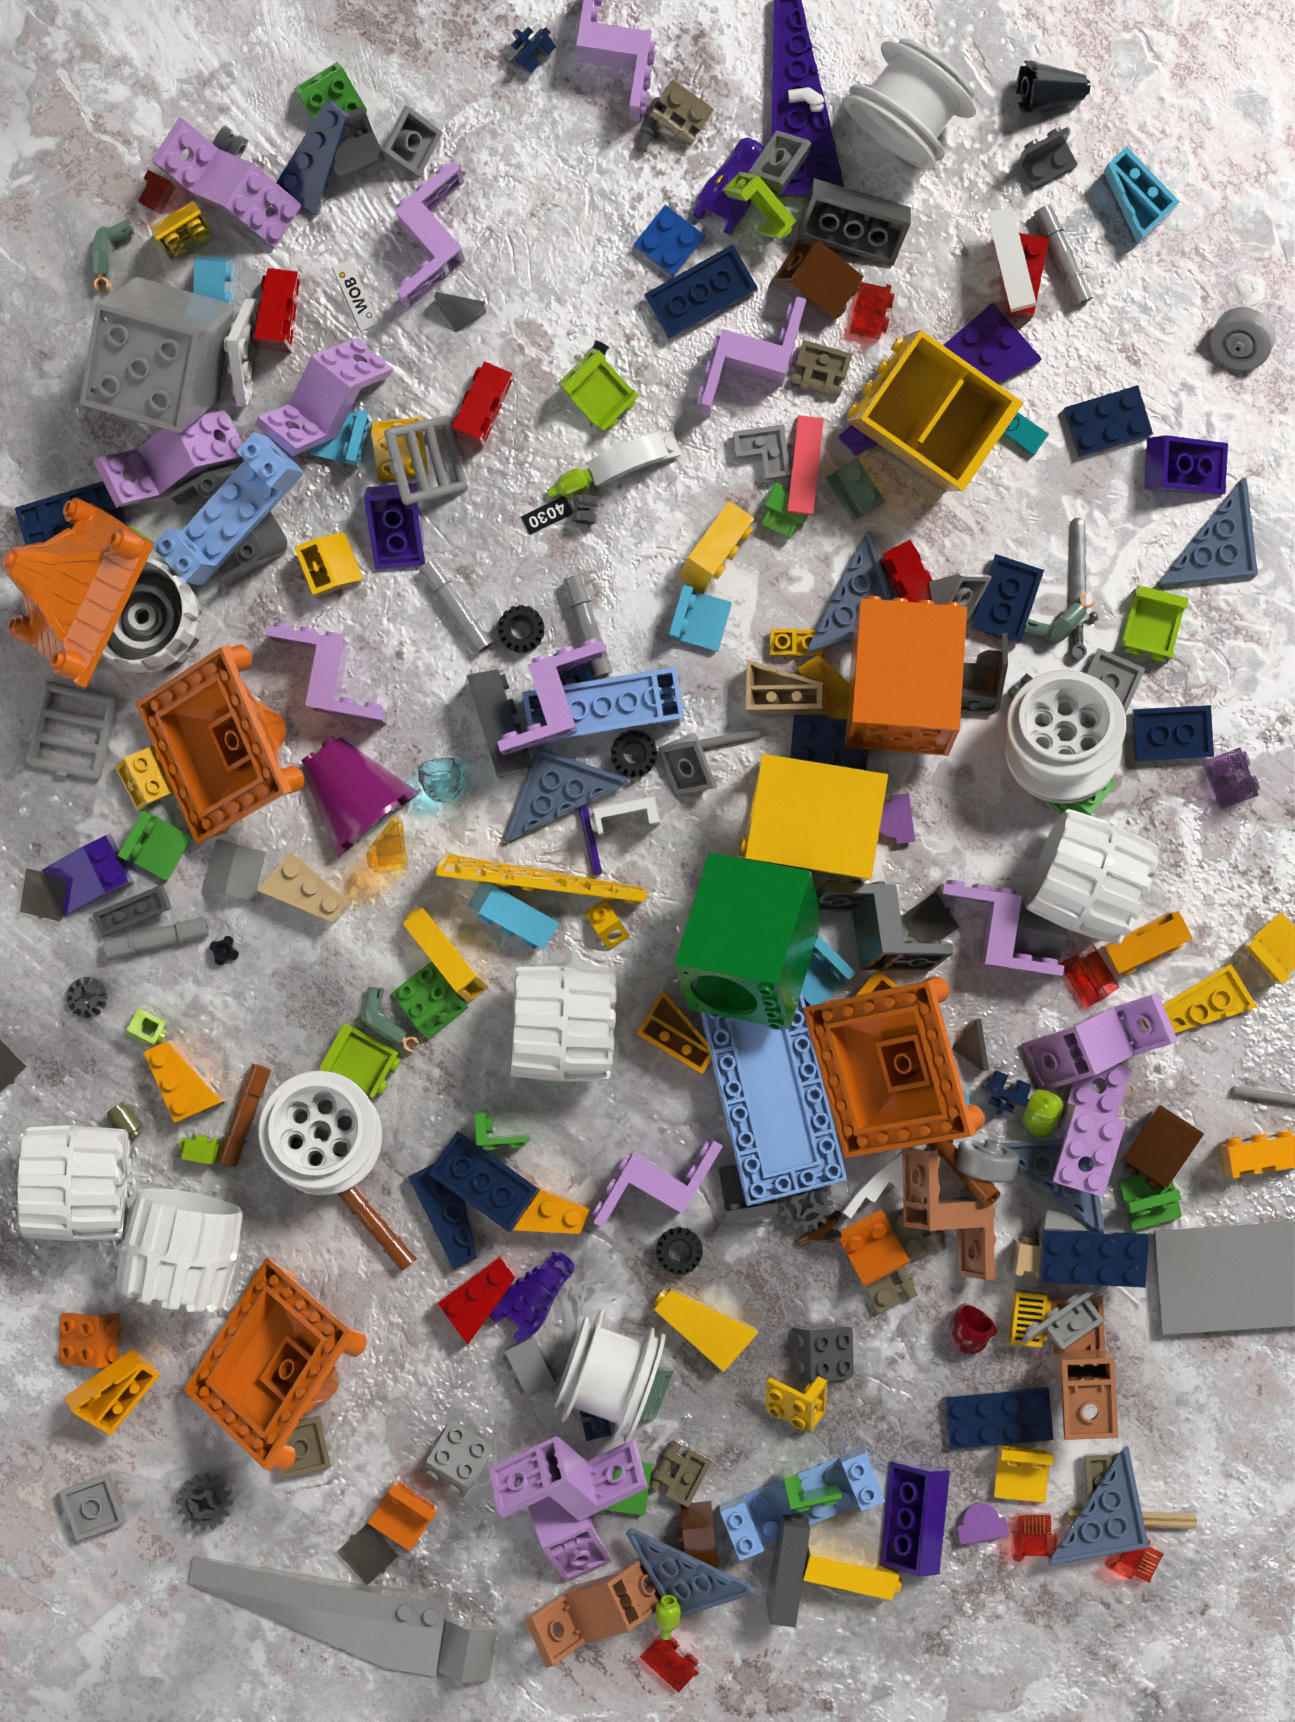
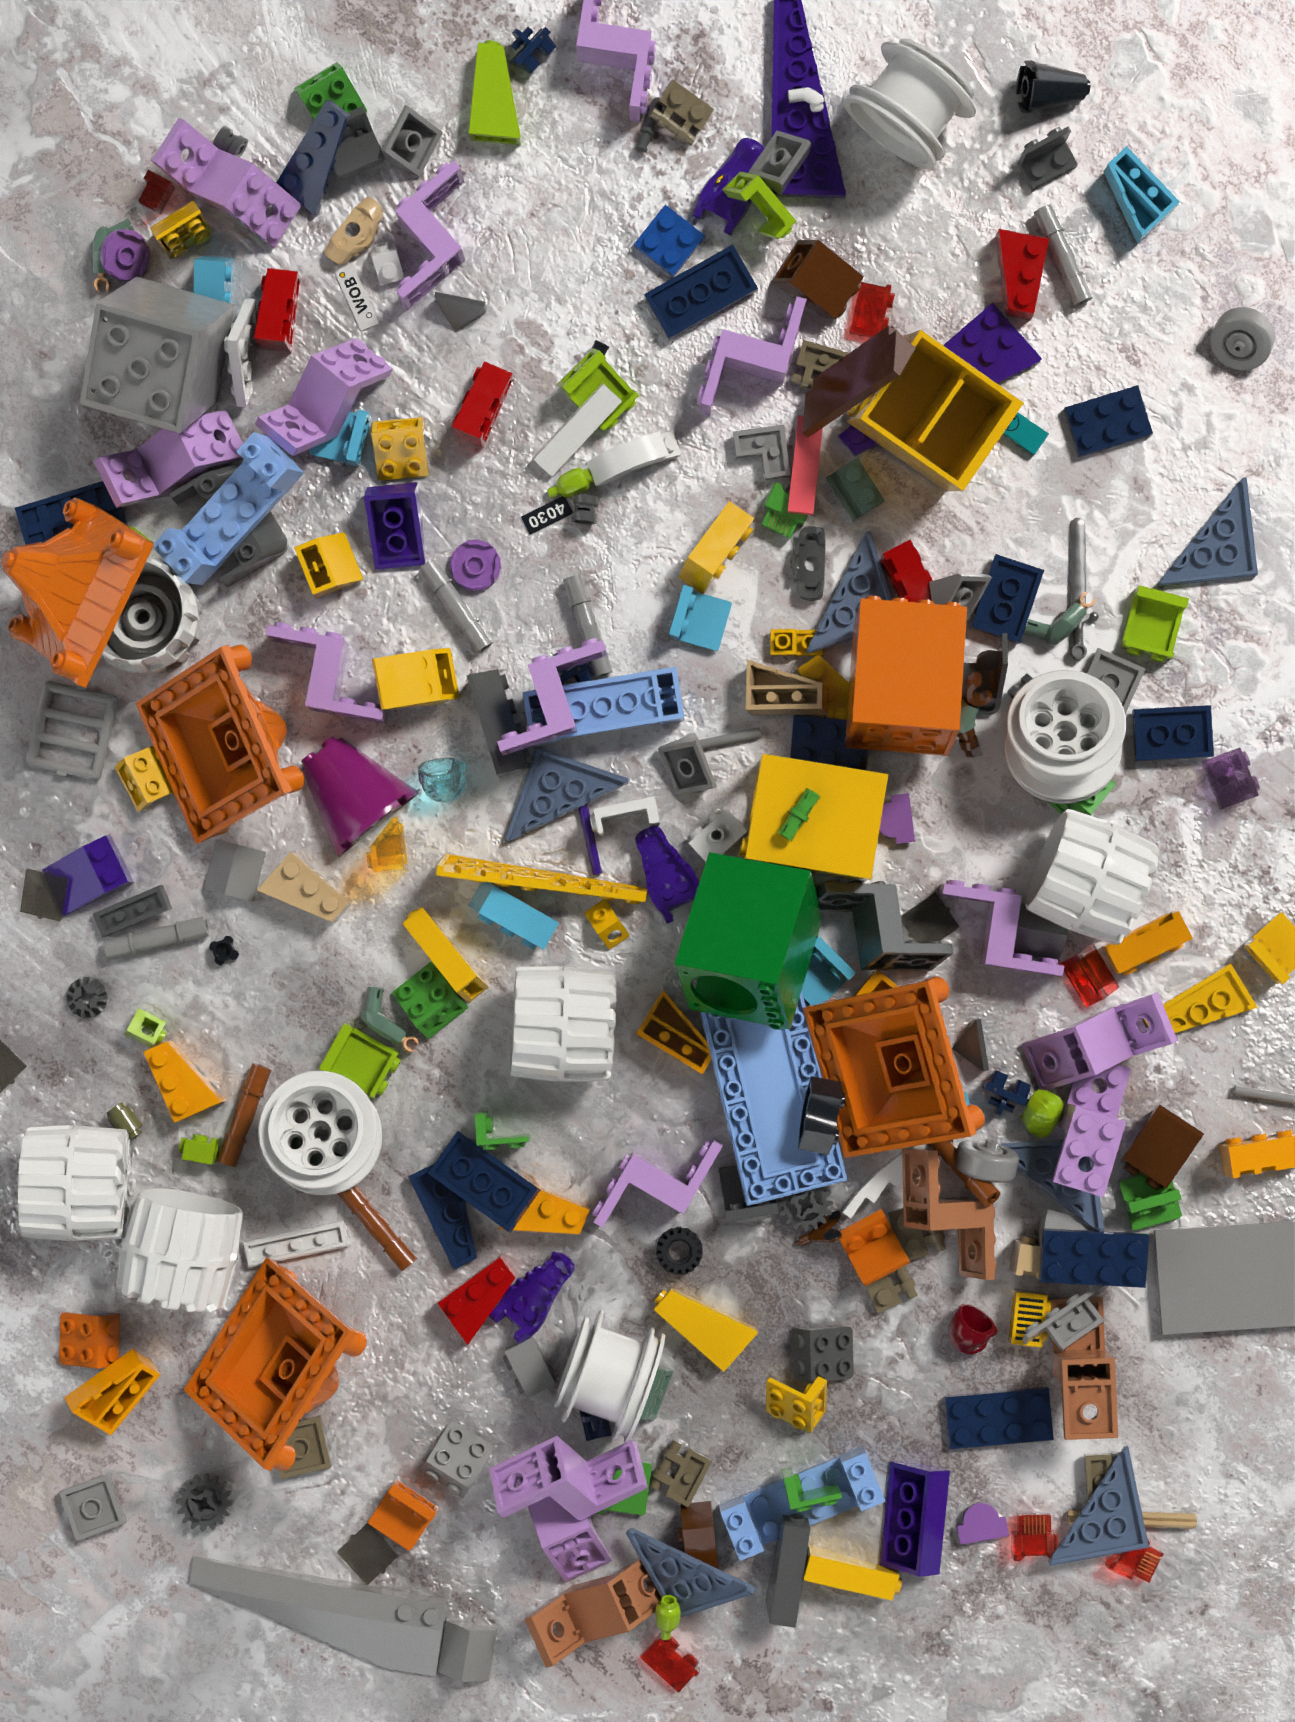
(124, 254): none -> medium lavender tile
(155, 845): bright green bracket -> none
(296, 1243): none -> white tile
(343, 247): none -> tan piece
(387, 263): none -> white bracket
(397, 466): light grey bar -> none
(416, 679): none -> yellow slope
(475, 565): none -> medium lavender tile
(493, 105): none -> lime slope
(506, 622): black tyre -> none
(577, 429): none -> white tile
(622, 764): black tyre -> none
(668, 876): none -> dark purple animal
(718, 835): none -> white brick
(799, 814): none -> bright green pin
(810, 543): none -> dark grey piece
(820, 1115): none -> black brick
(854, 222): dark grey slope -> none
(855, 378): none -> reddish brown slope
(969, 708): none -> reddish brown piece
(1011, 259): white slope -> none
(1022, 1473): yellow bracket -> none
(1185, 465): dark purple slope -> none

